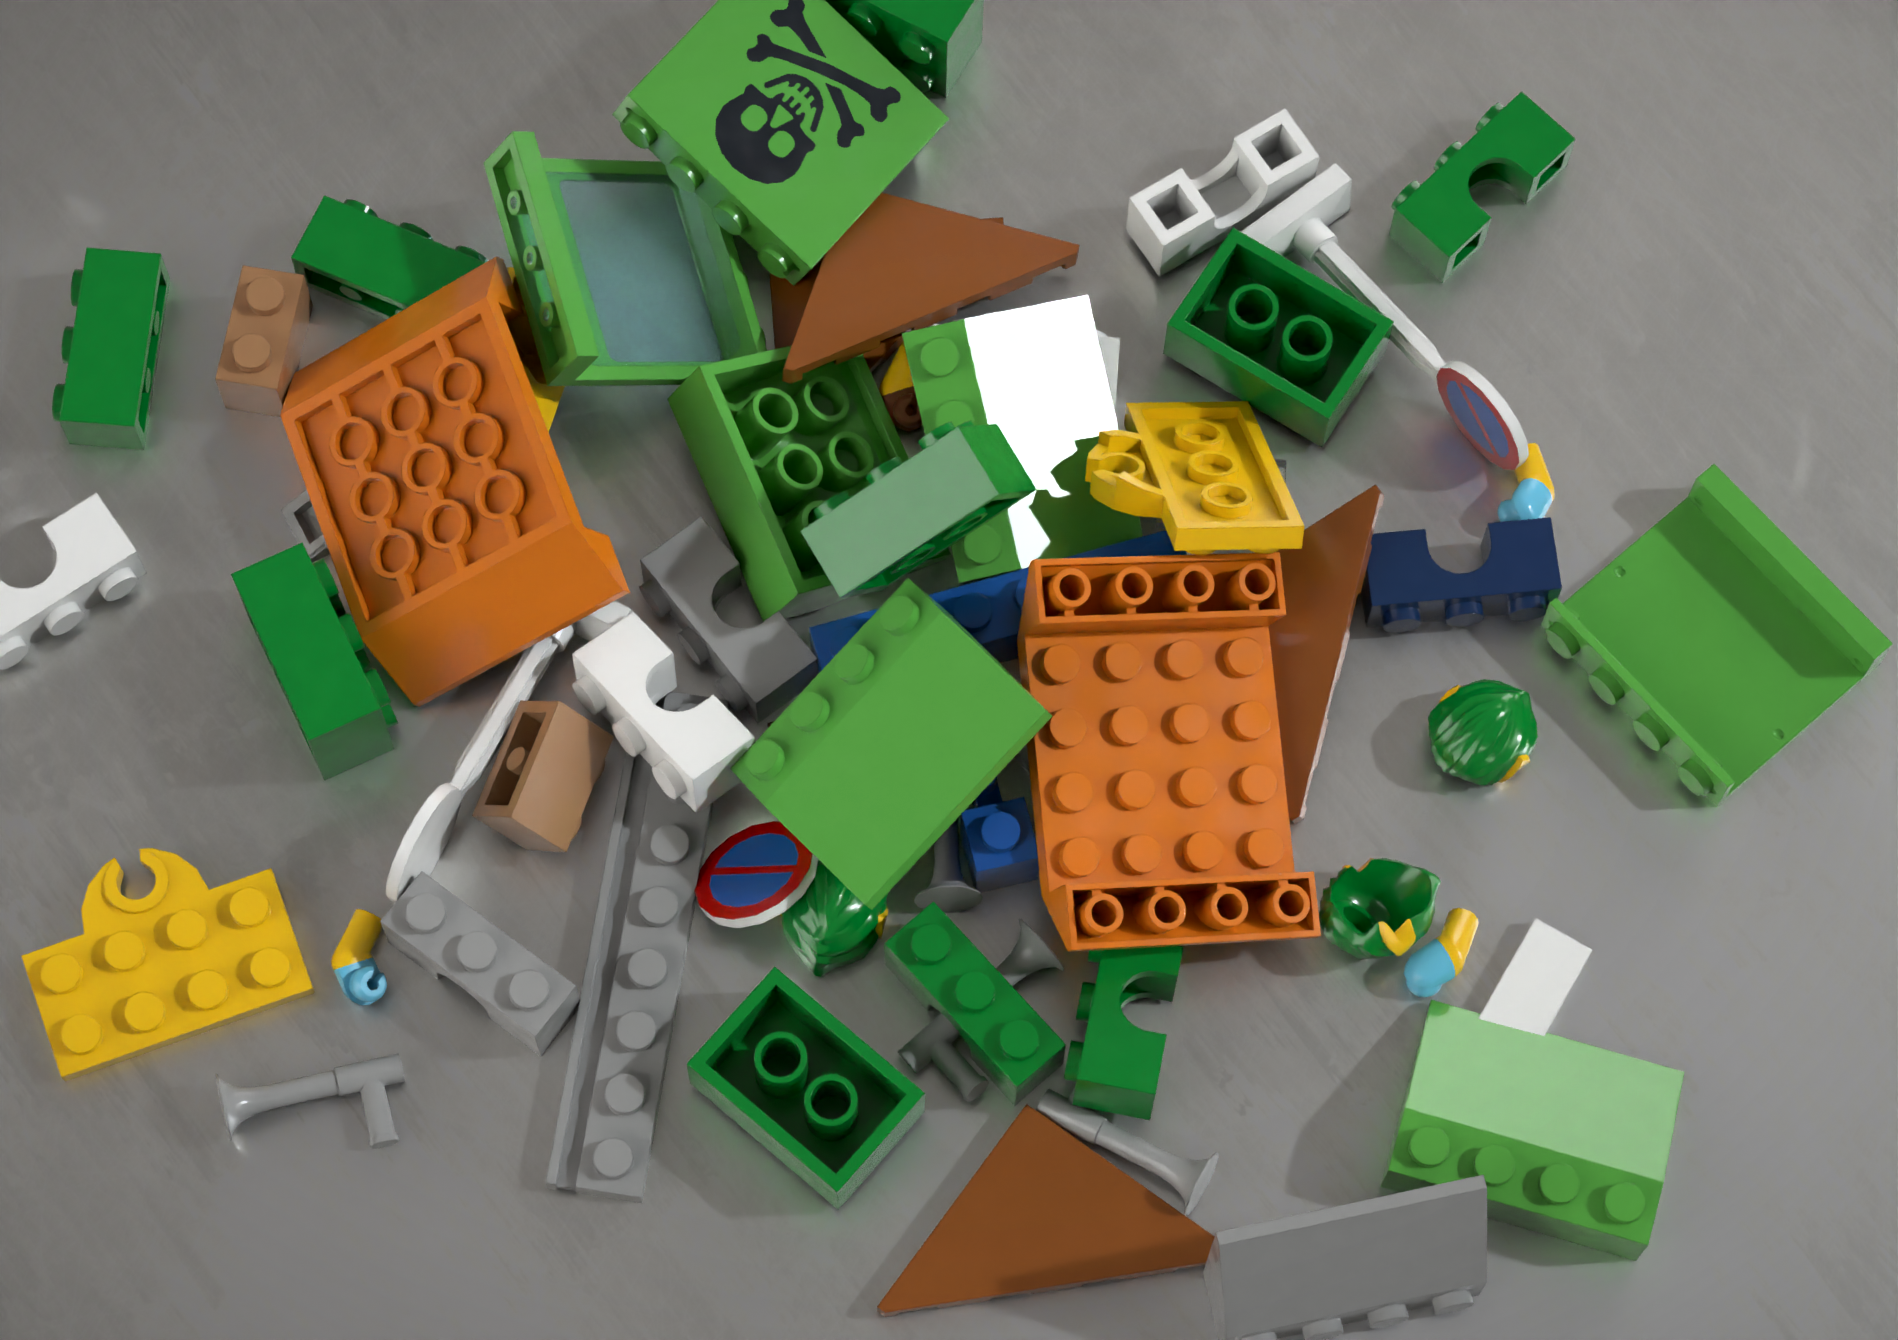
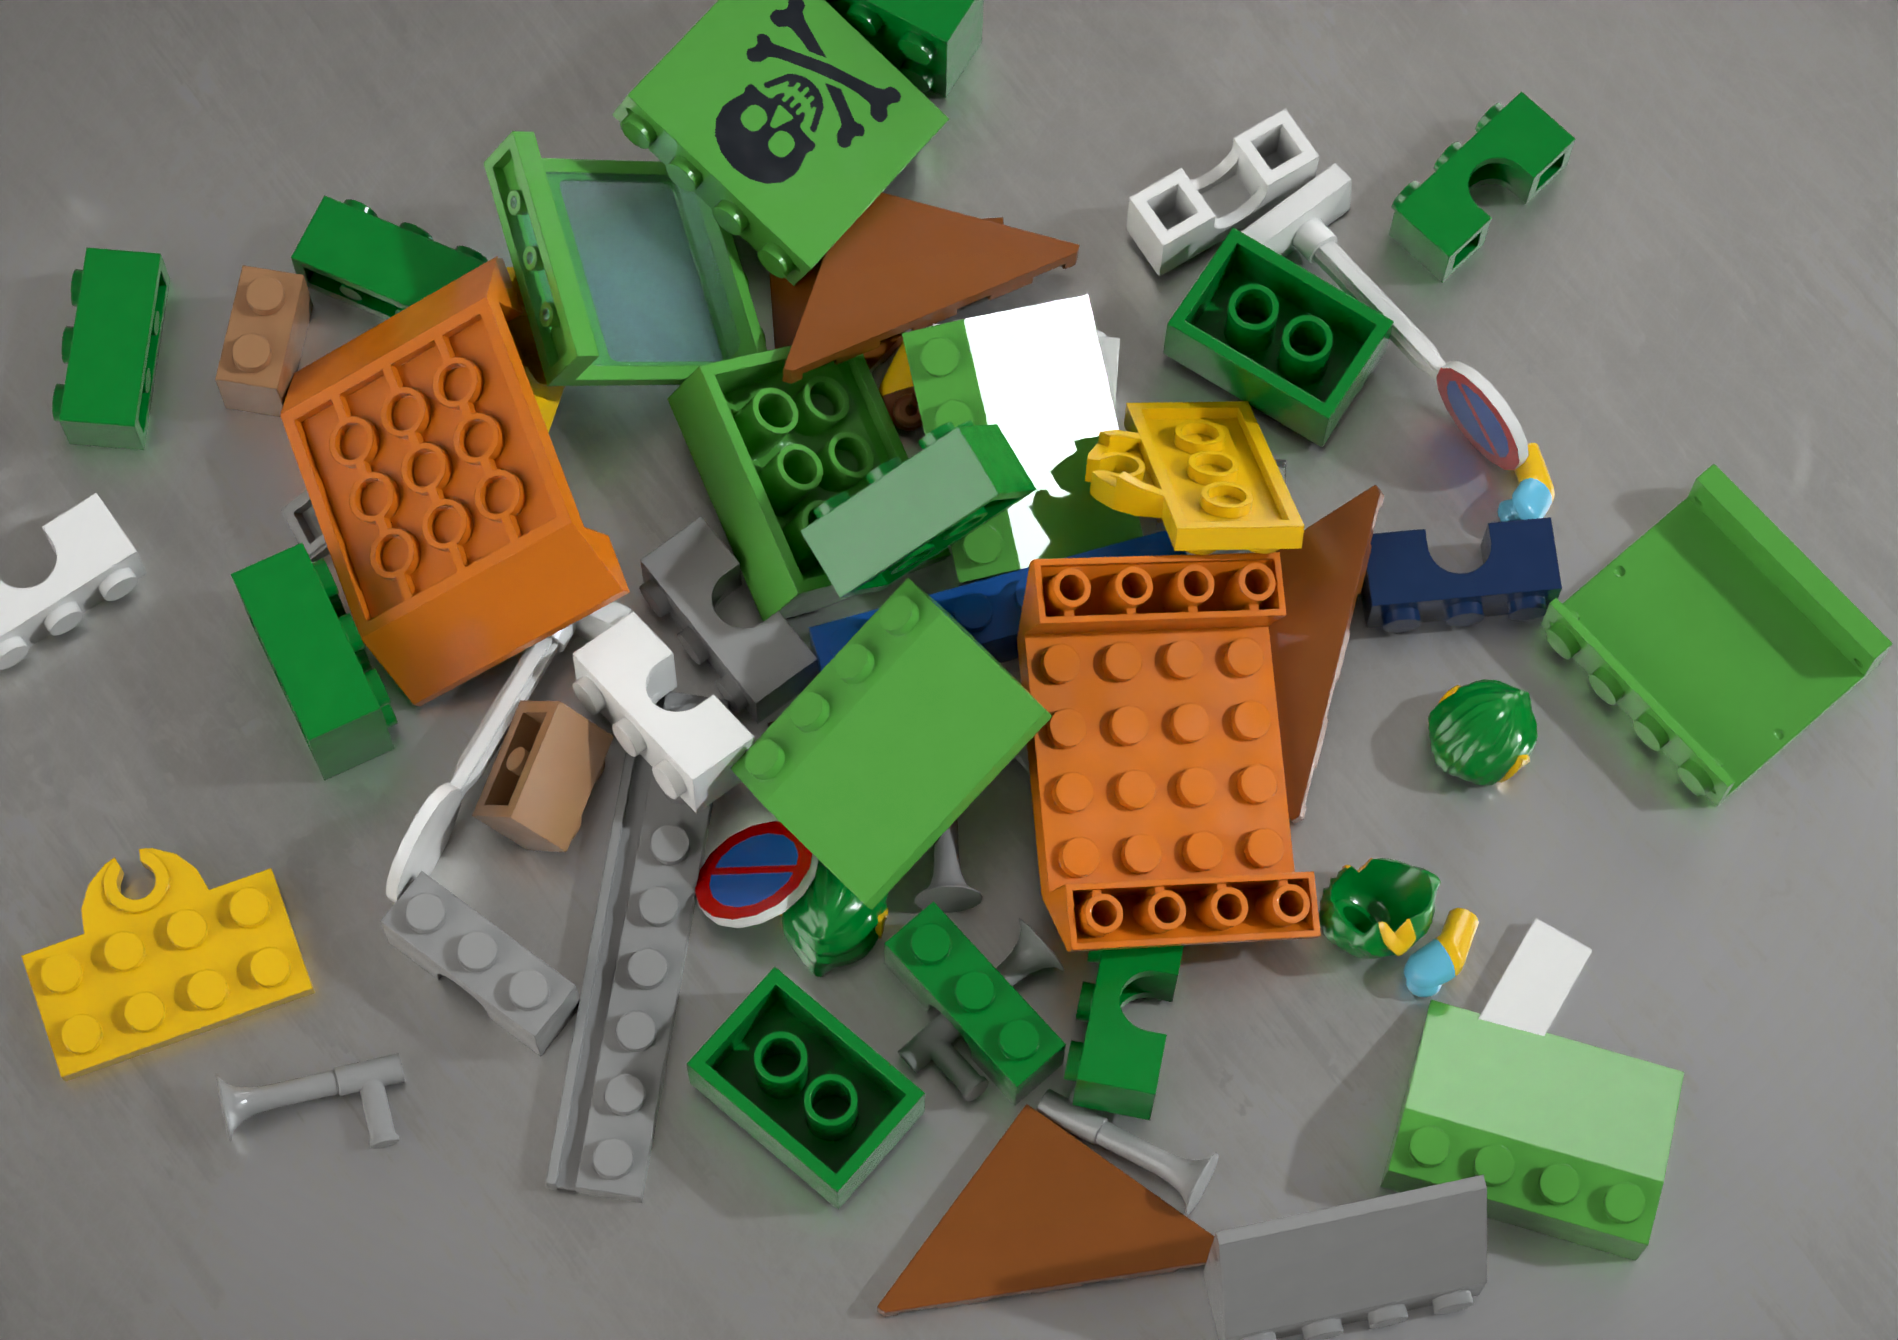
(354, 962): arm -> none
(998, 841): blue brick -> none

